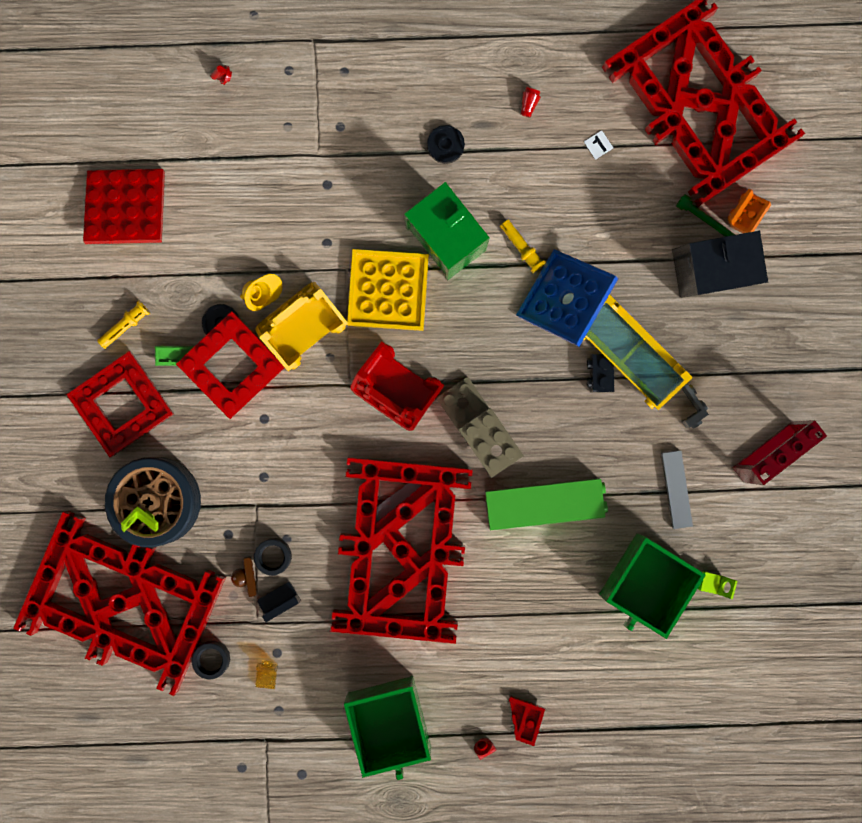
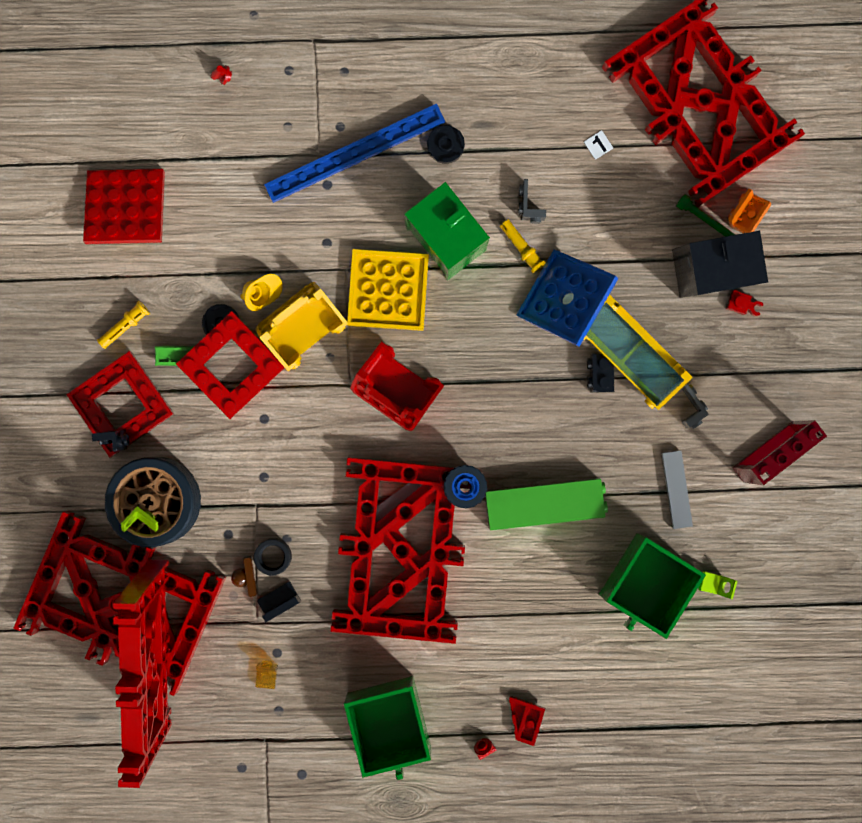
(119, 439): none -> black bracket
(143, 671): none -> red piece
(200, 671): black tyre -> none
(354, 153): none -> blue plate
(477, 483): none -> black wheel
(480, 427): dark tan bracket -> none
(529, 101): red cone -> none
(535, 216): none -> dark grey bracket
(741, 303): none -> red plate

